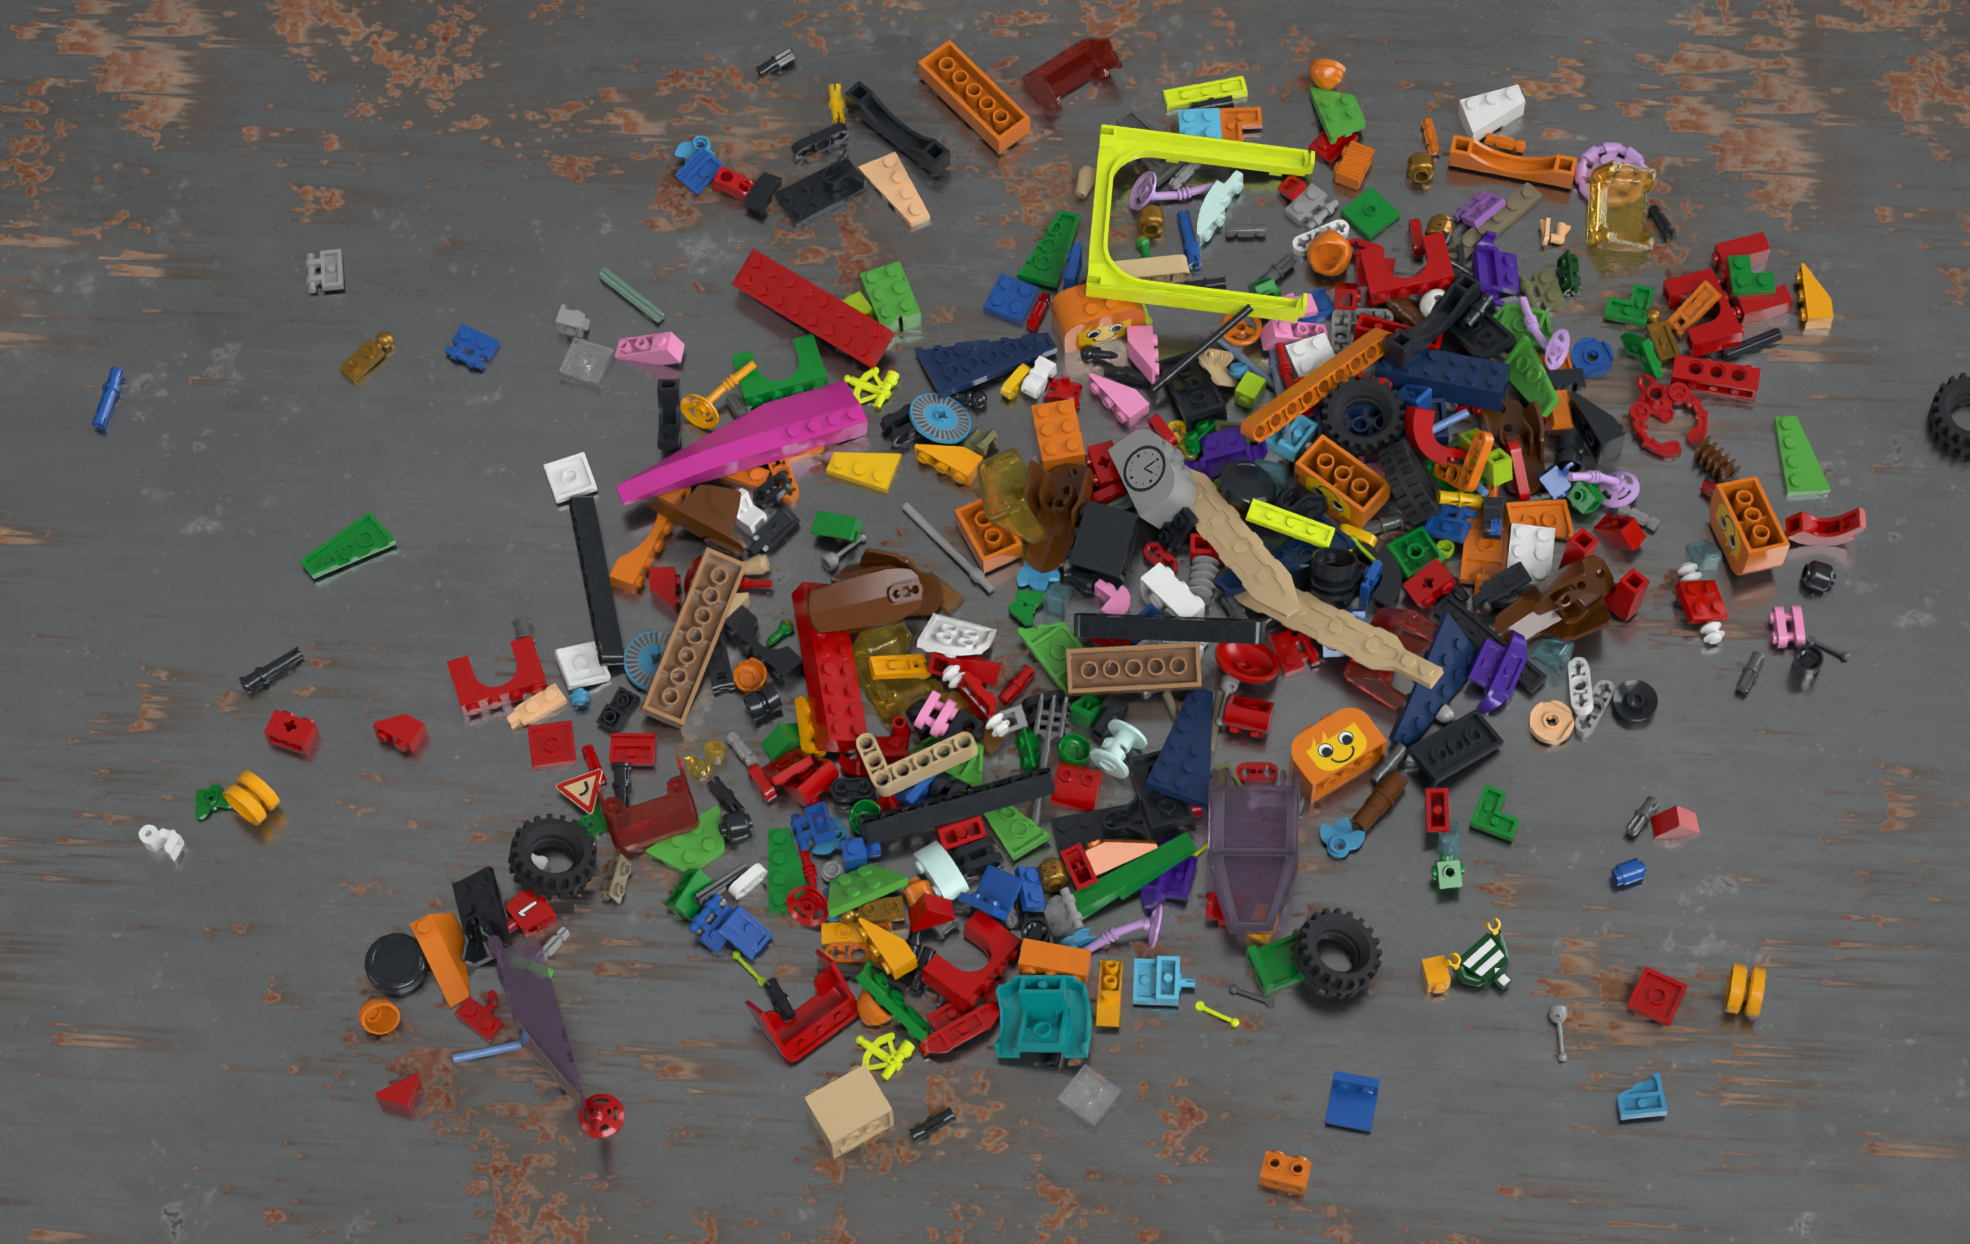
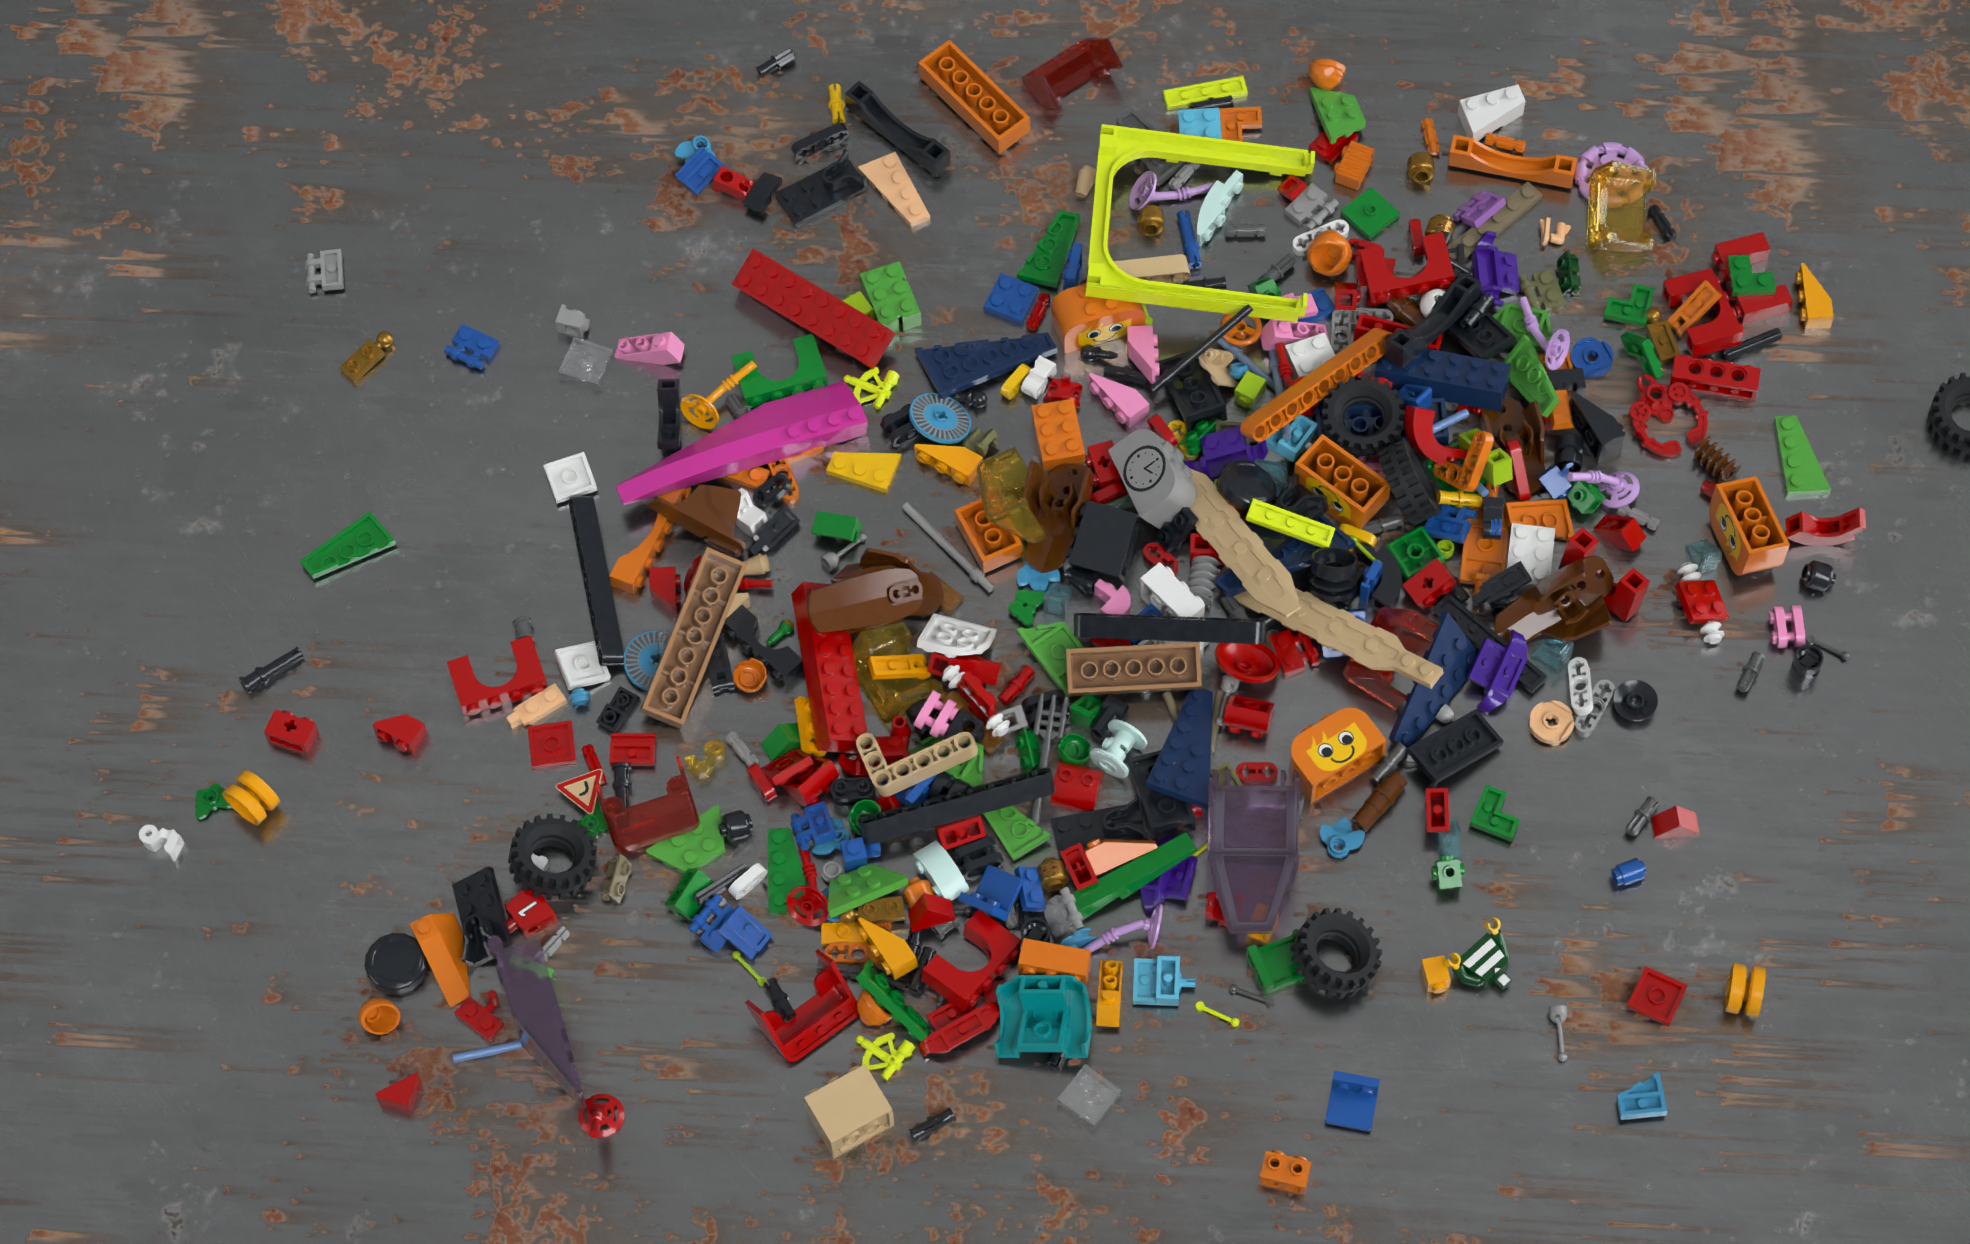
(110, 390): blue pin -> none
(631, 295): sand green axle -> none
(725, 795): black pin -> none
(763, 701): black wheel -> none
(1142, 243): green piece -> none

